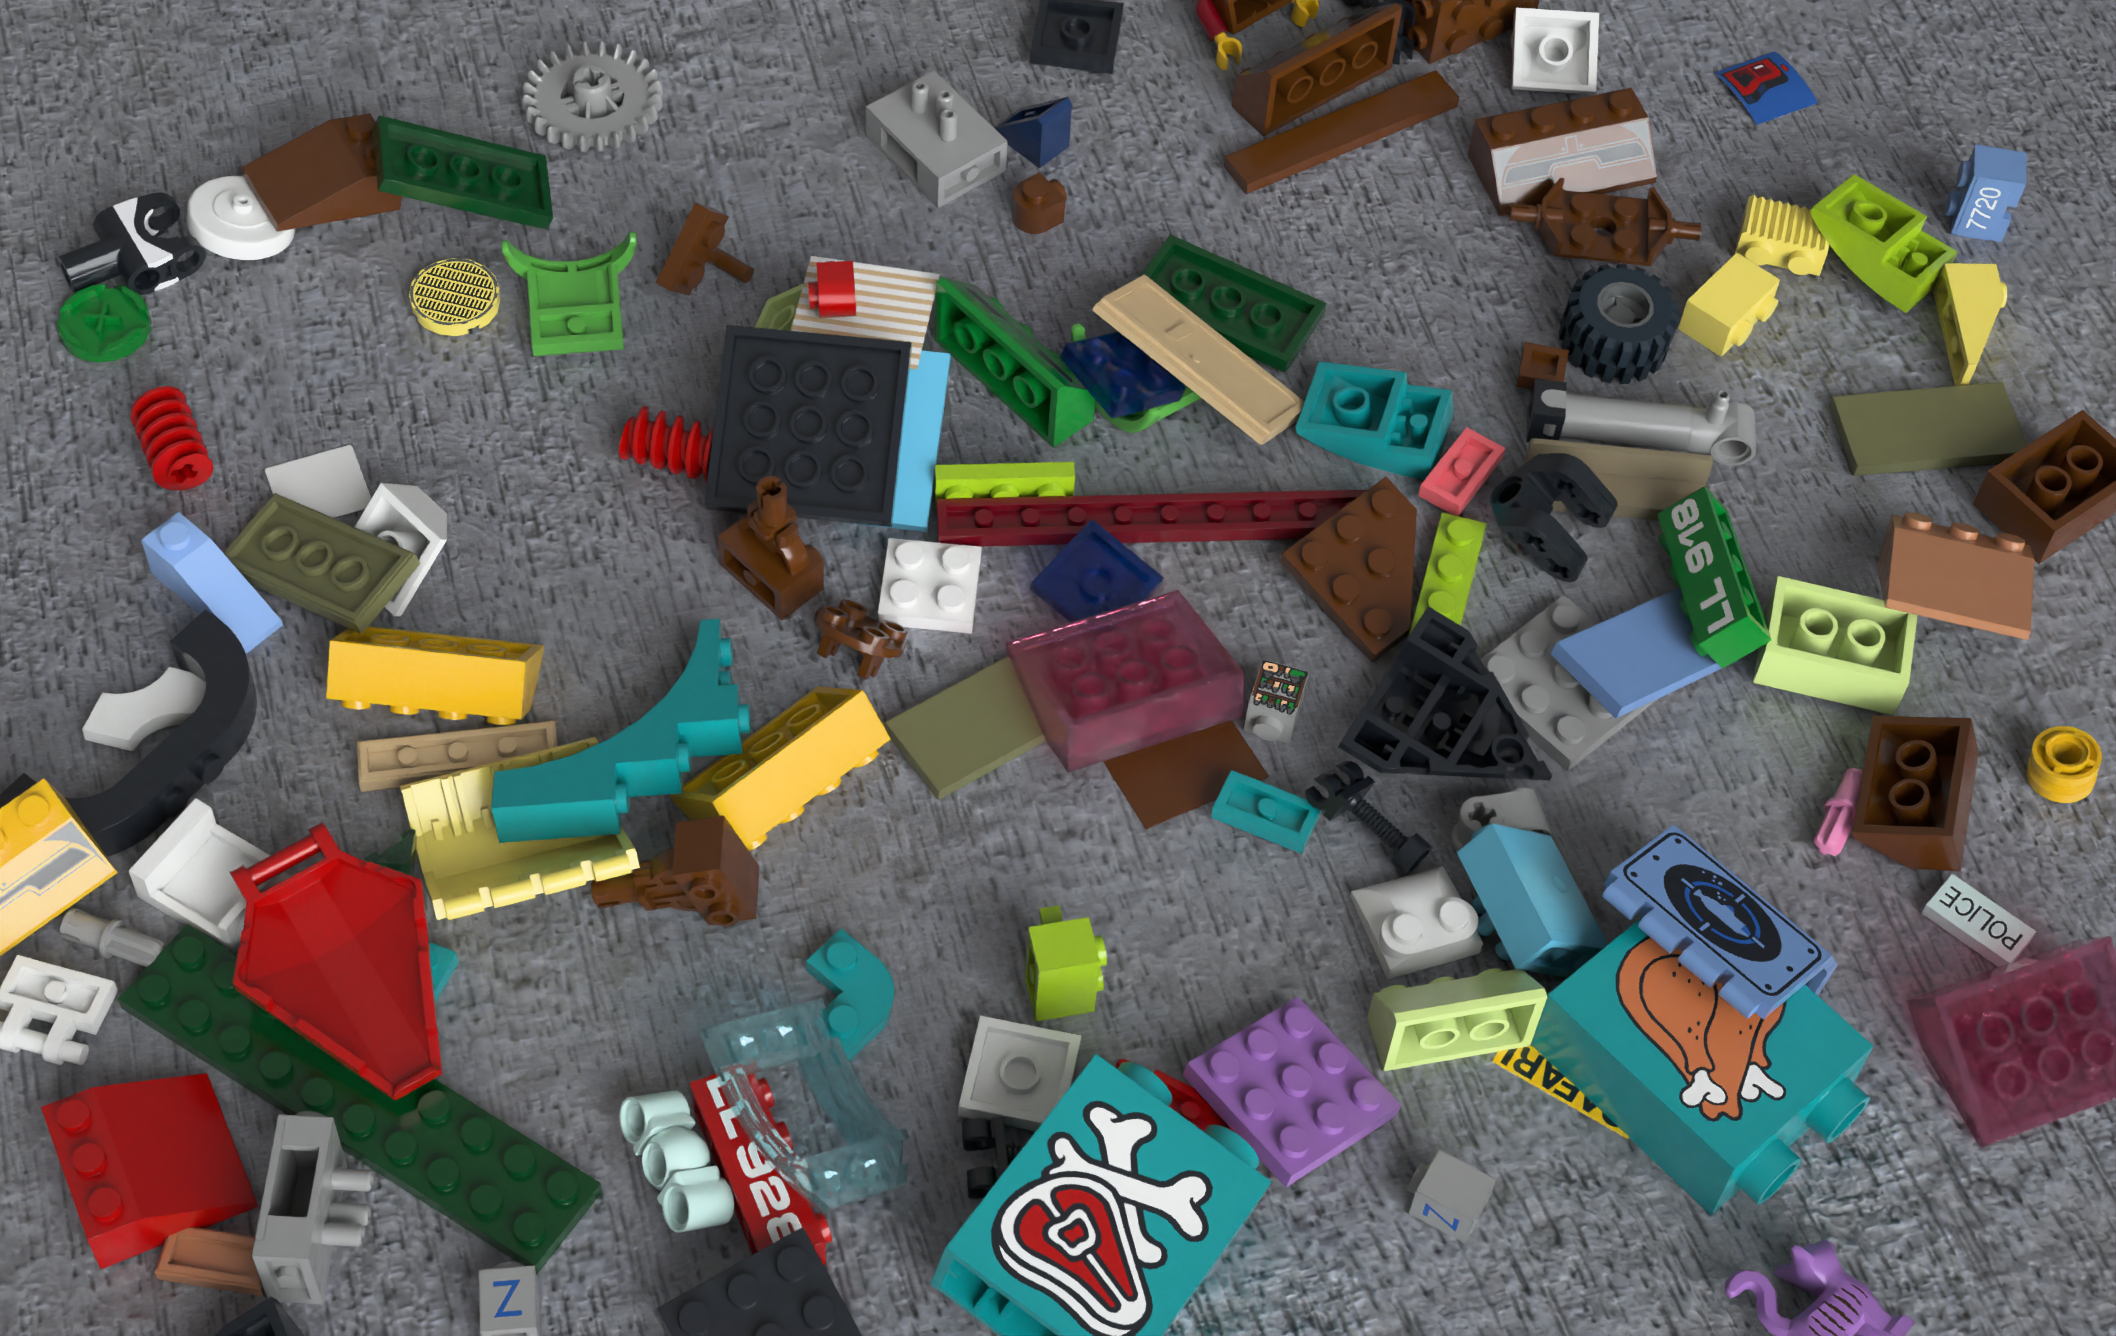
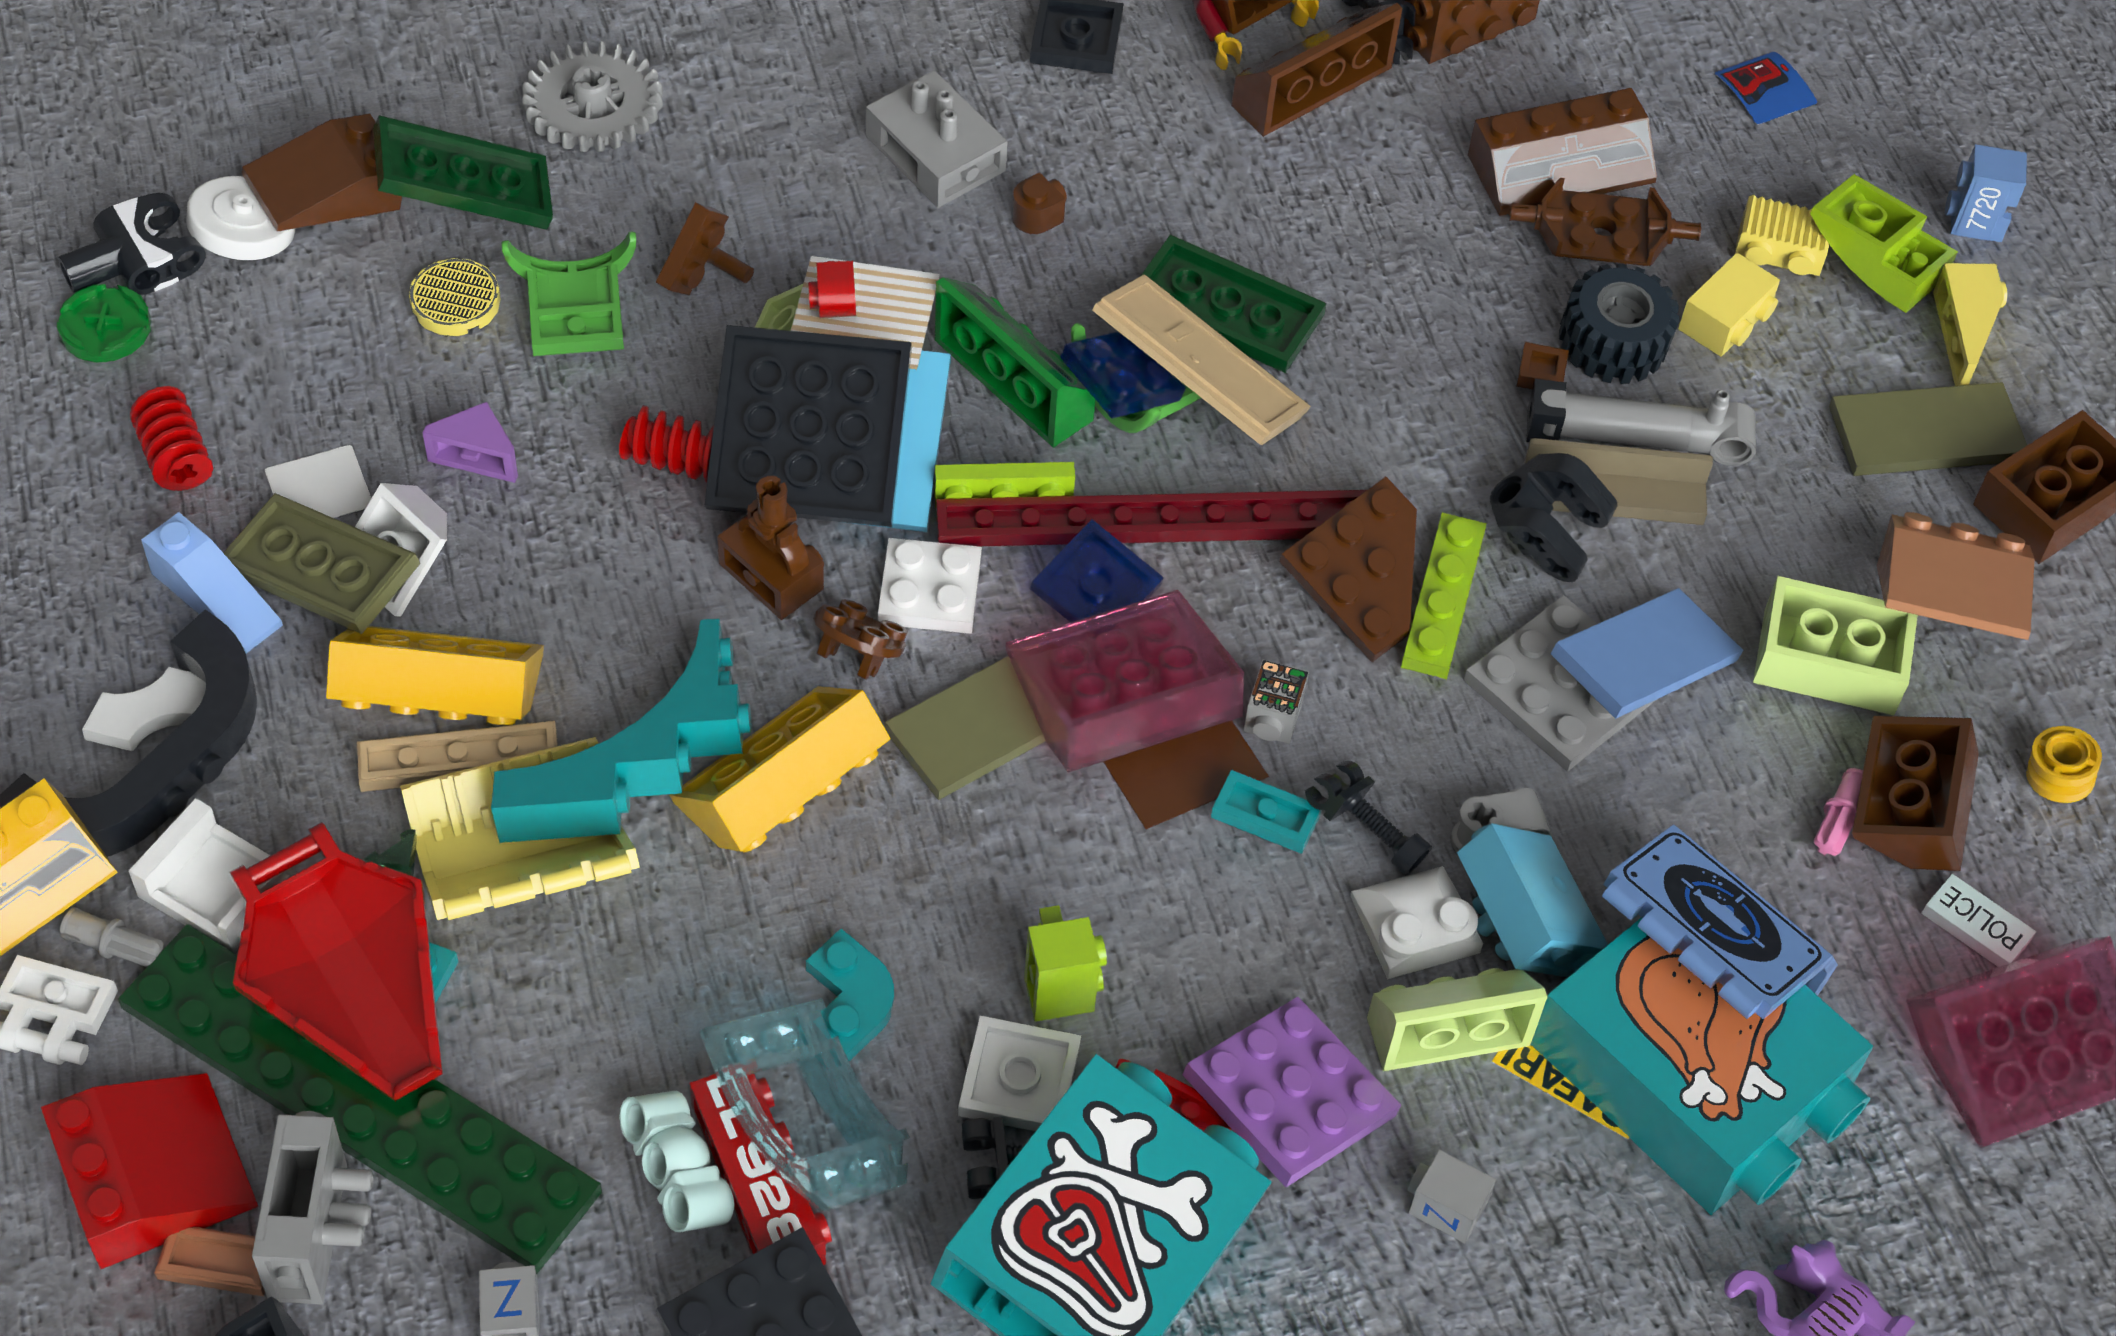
(472, 443): none -> medium lavender slope
(702, 873): reddish brown brick -> none
(1039, 130): dark blue slope -> none
(1340, 132): reddish brown tile -> none
(1376, 418): teal slope -> none
(1442, 713): black wedge -> none
(1461, 472): coral plate -> none
(1554, 51): white slope -> none
(1712, 578): green brick -> none

